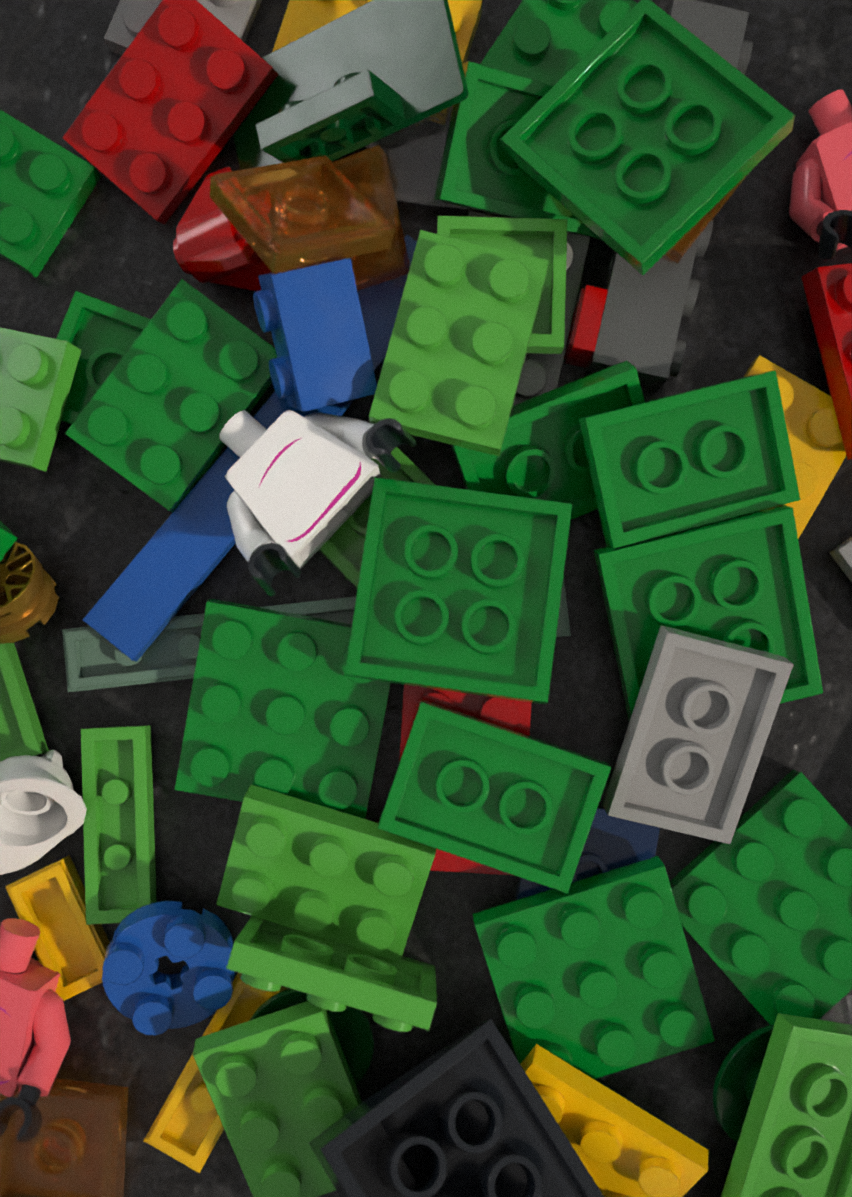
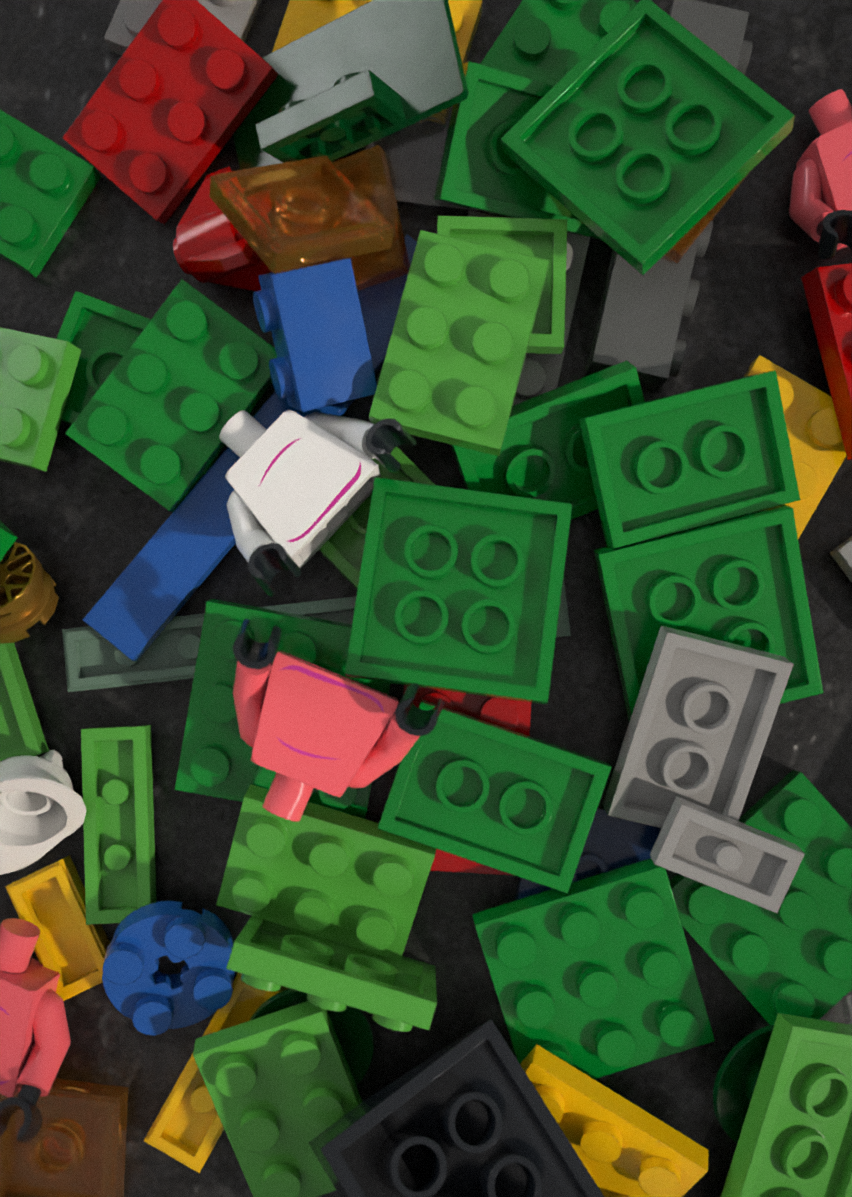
(317, 724): none -> coral torso
(585, 326): red tile -> none
(726, 854): none -> light grey plate

